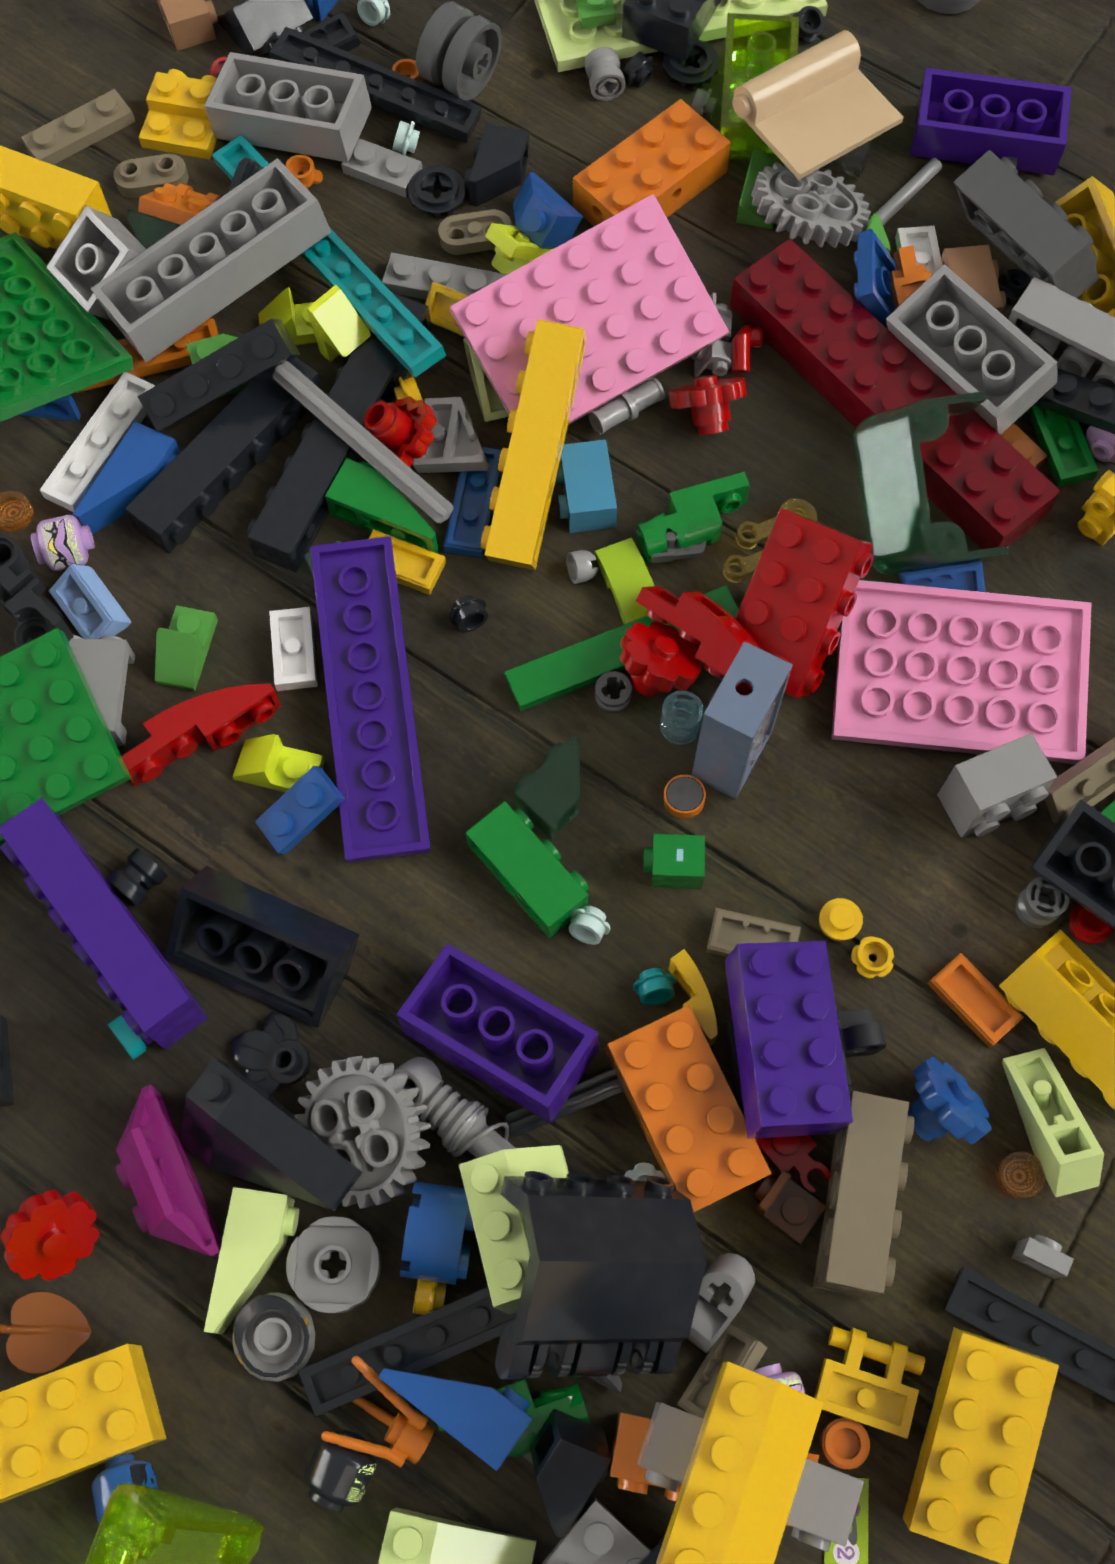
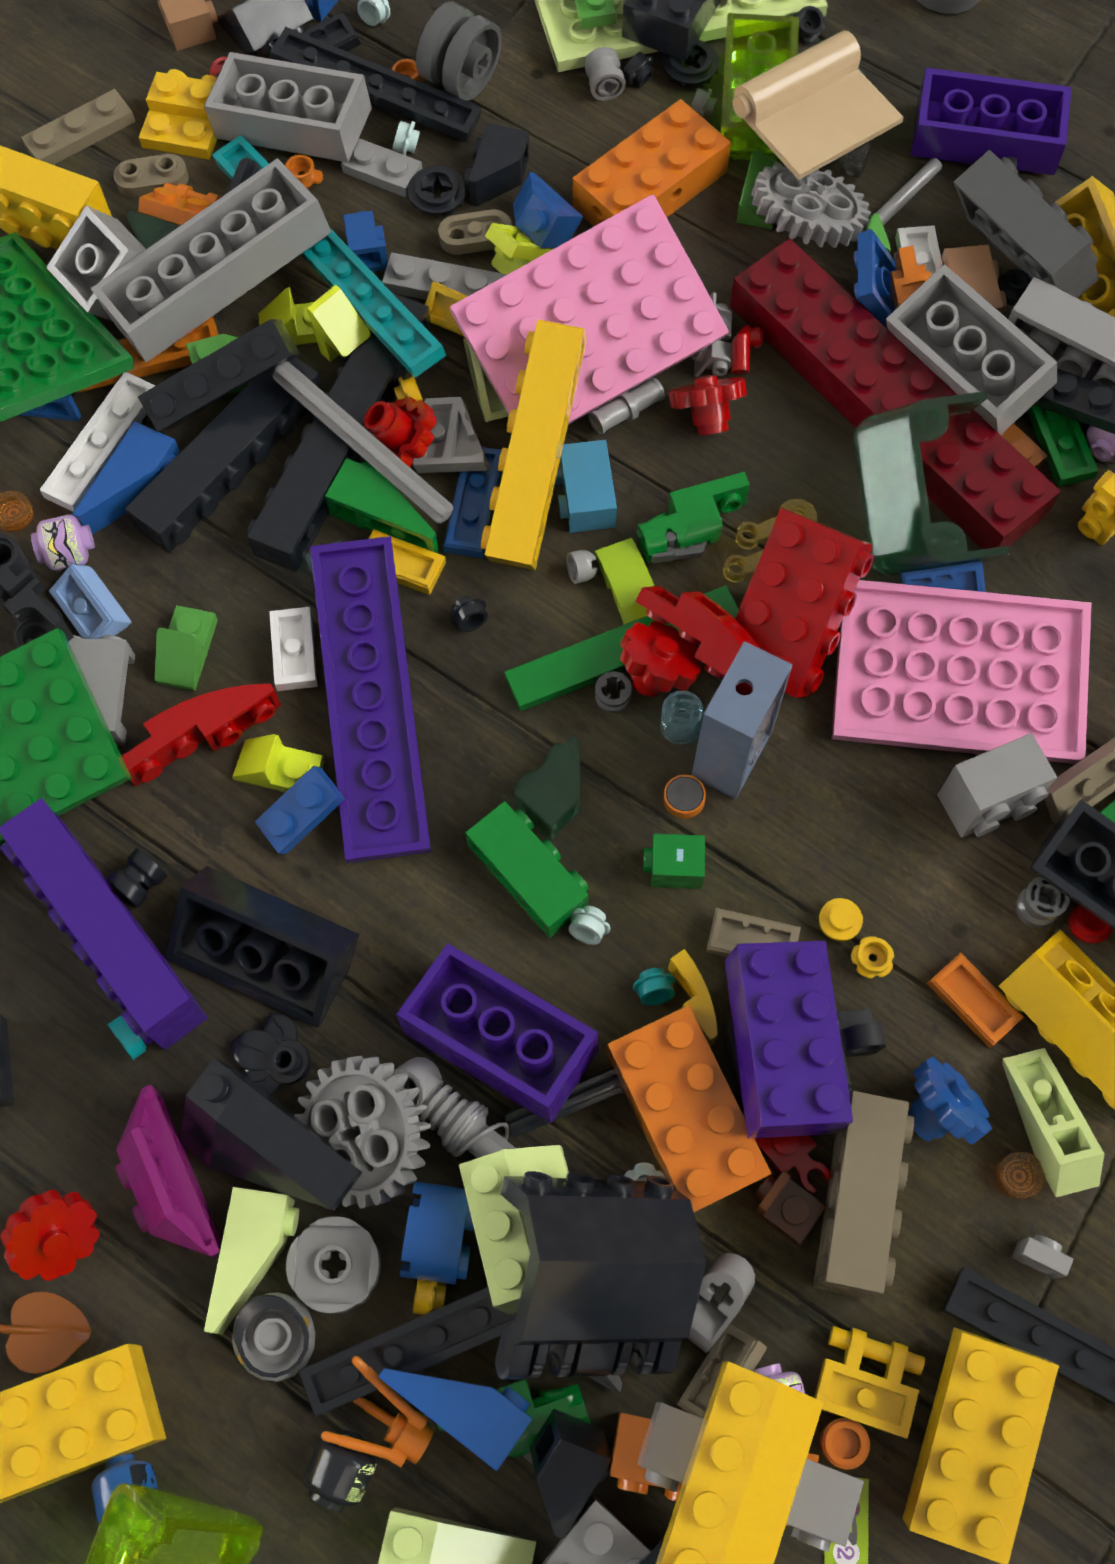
(366, 239): none -> blue brick

